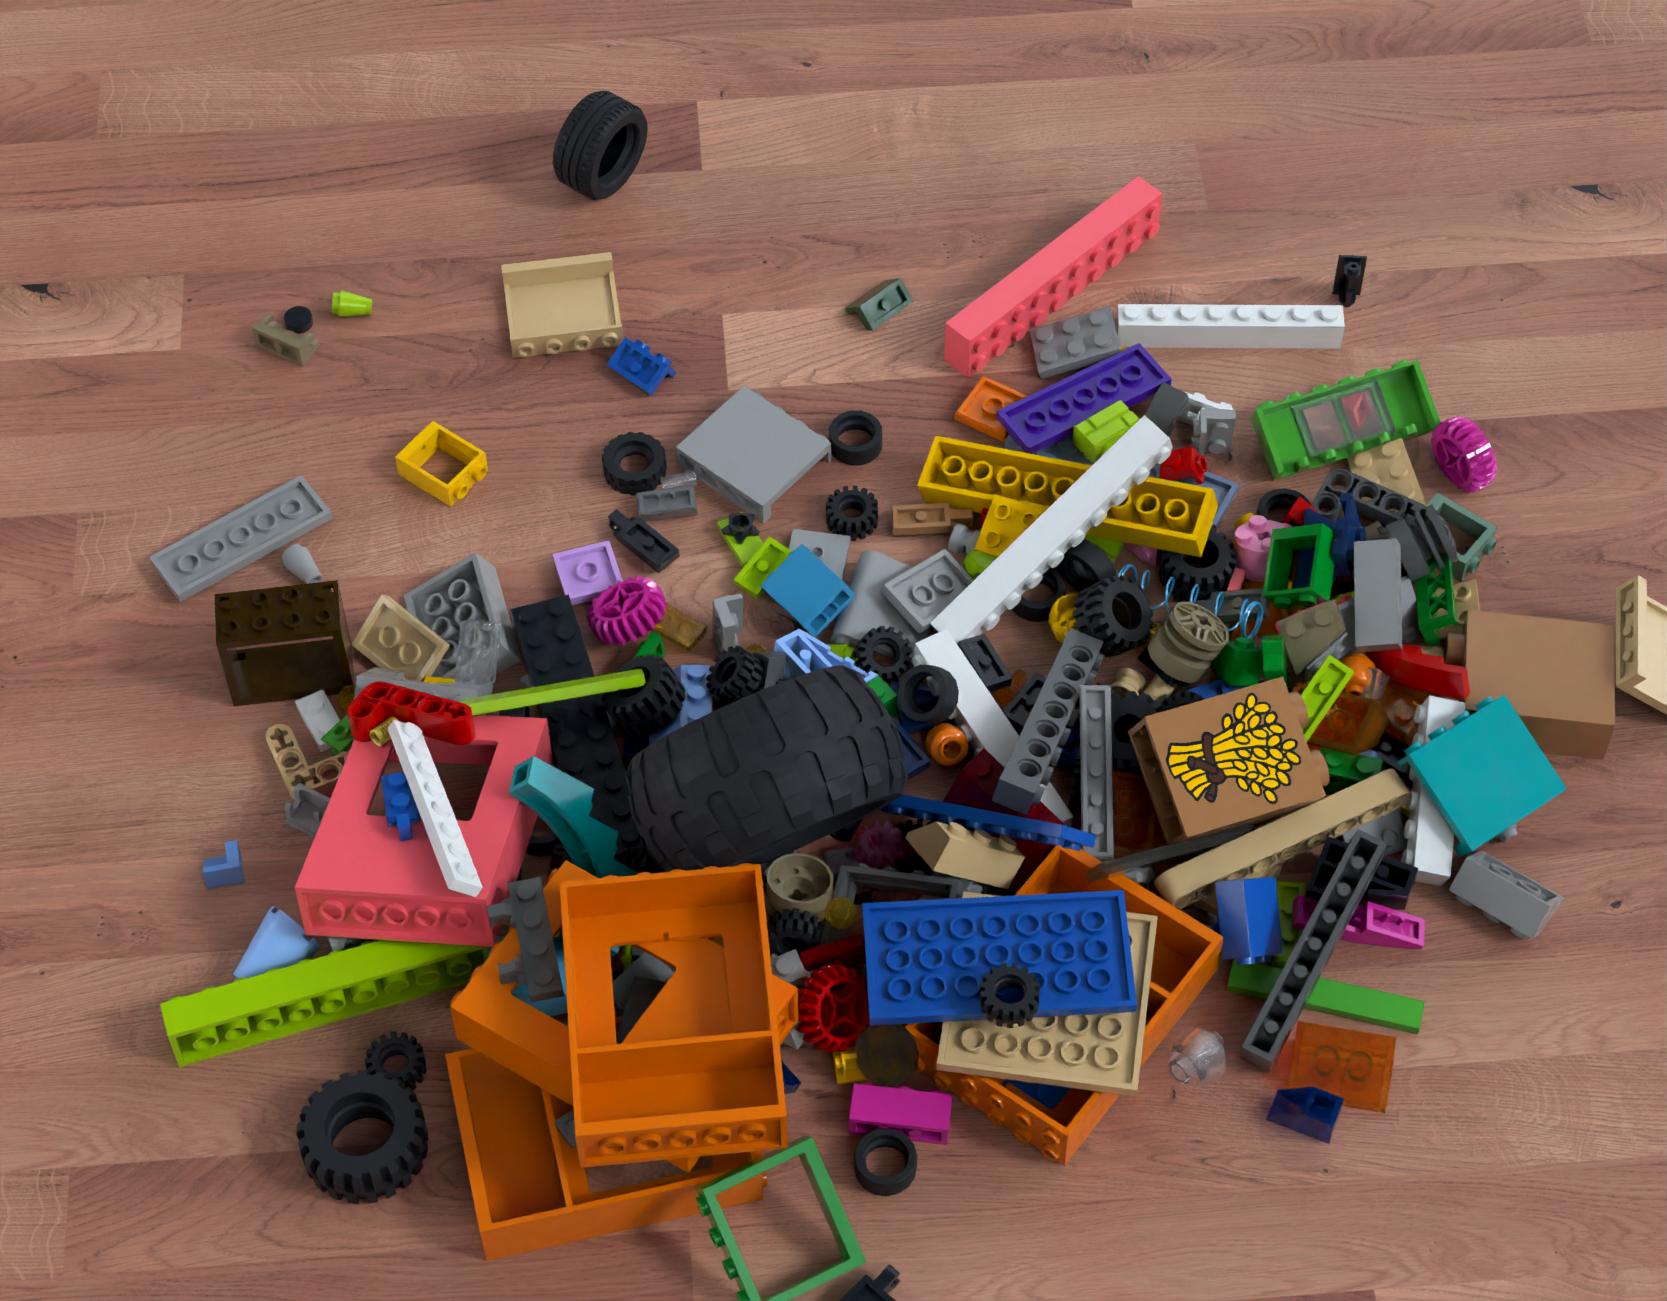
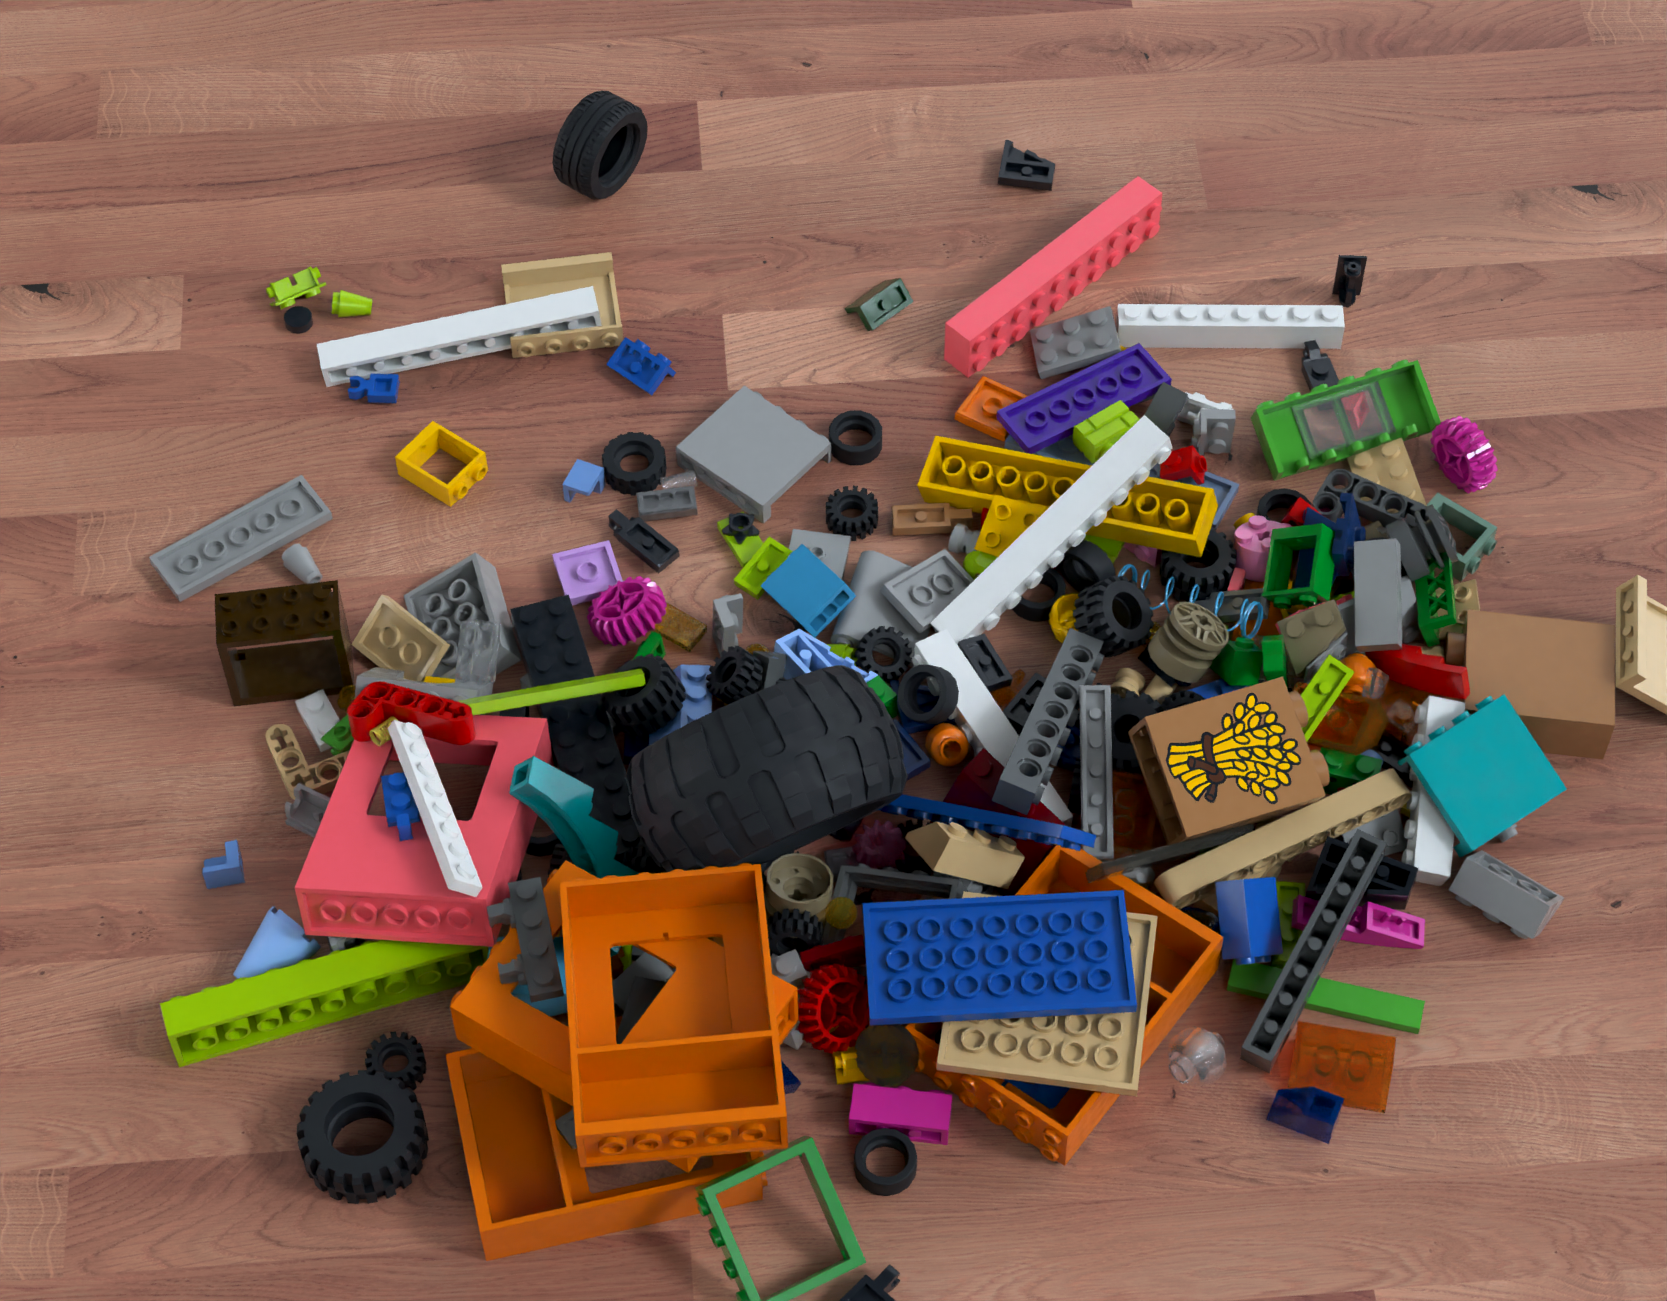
(284, 341): dark tan hinge -> none
(305, 285): none -> lime hinge
(378, 389): none -> blue plate
(454, 336): none -> white brick
(583, 479): none -> medium blue panel
(1016, 979): black tyre -> none
(1025, 169): none -> black wing
(1317, 367): none -> black hinge

